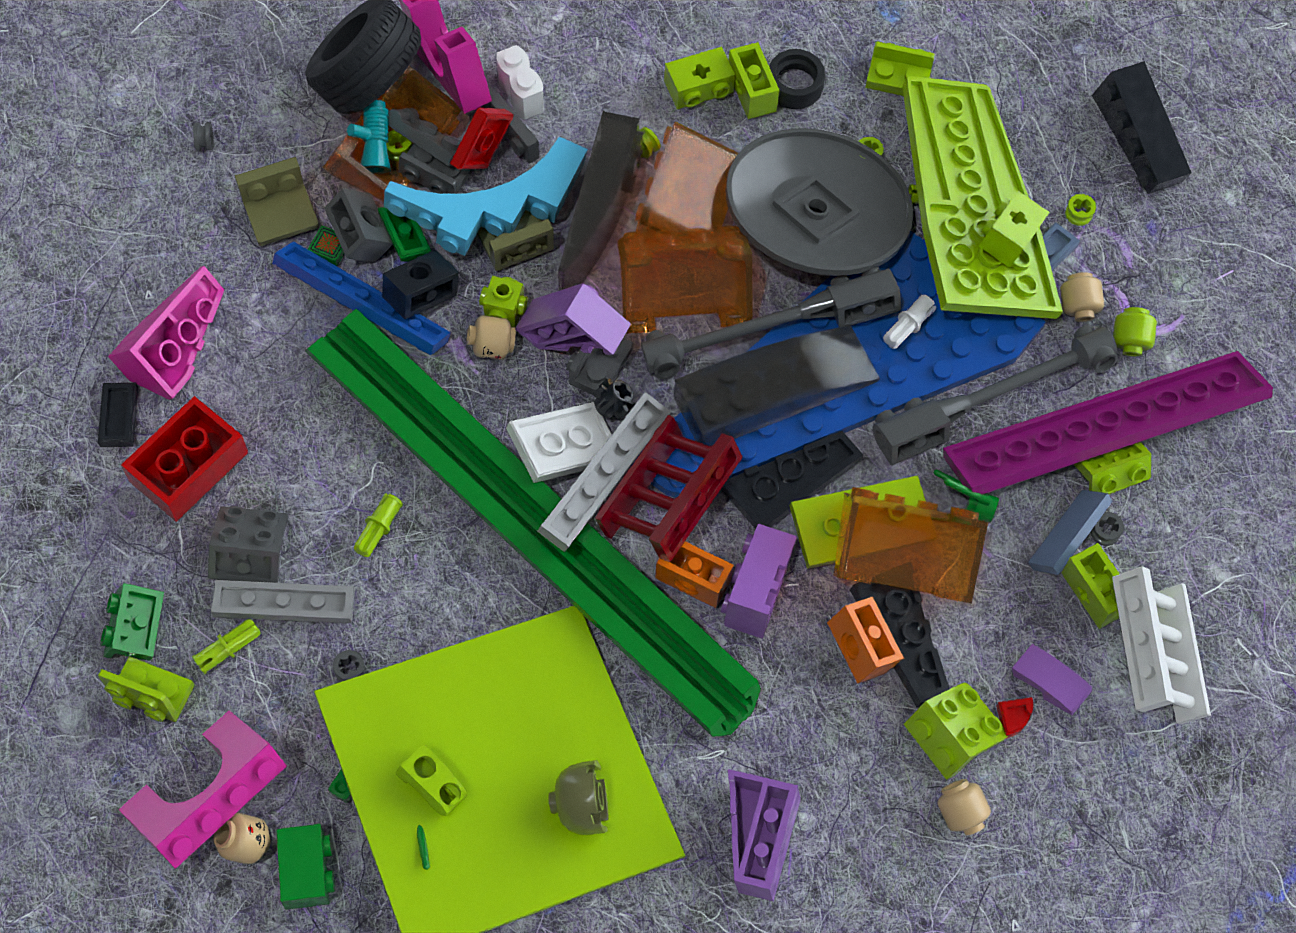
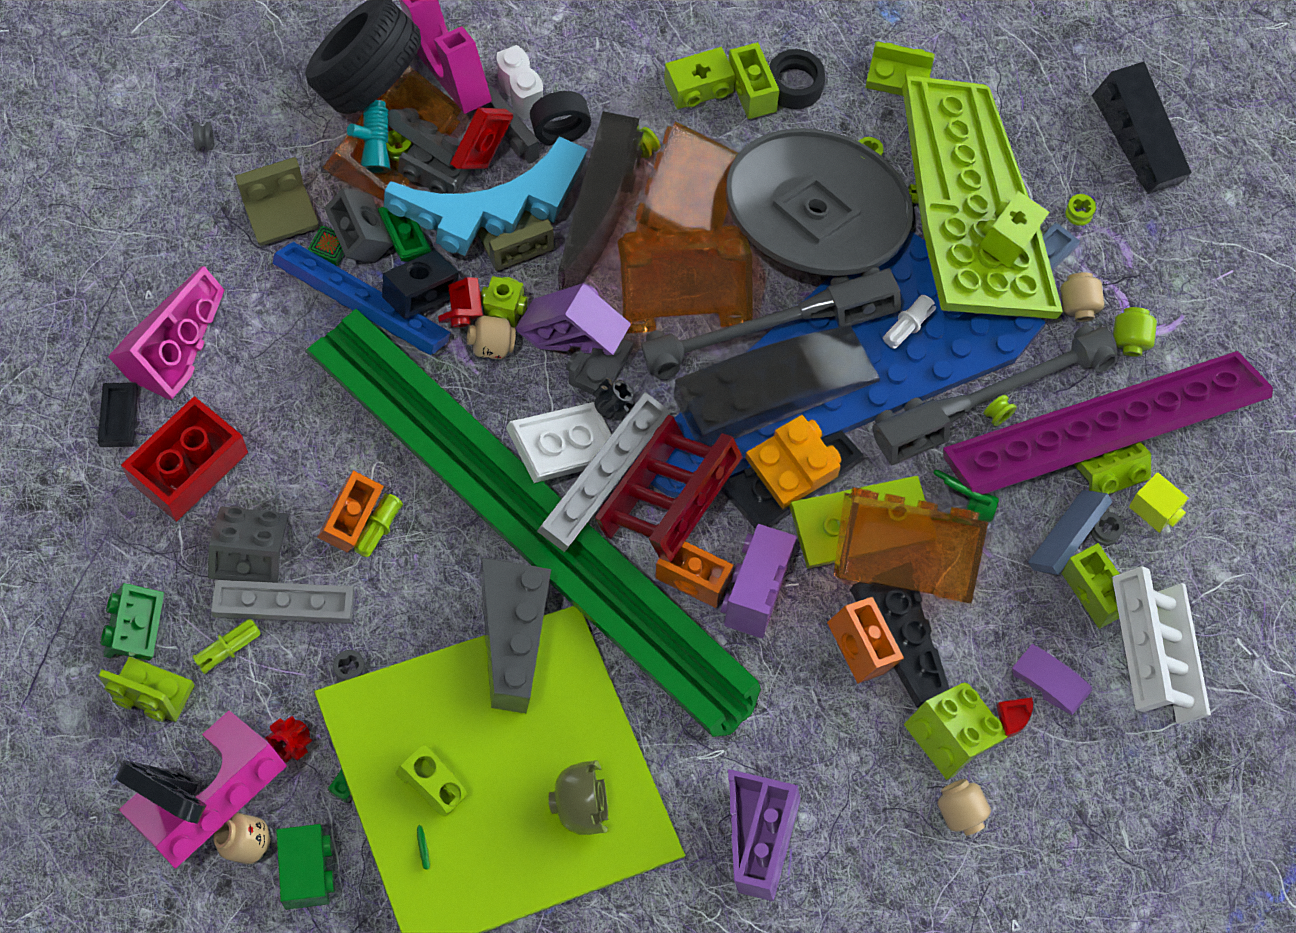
(164, 788): none -> black beam
(289, 738): none -> red gear
(350, 511): none -> orange brick
(465, 303): none -> red bracket
(513, 620): none -> dark grey wedge
(557, 105): none -> black tyre
(794, 461): none -> light orange plate
(1000, 410): none -> lime bush
(1159, 503): none -> neon yellow brick

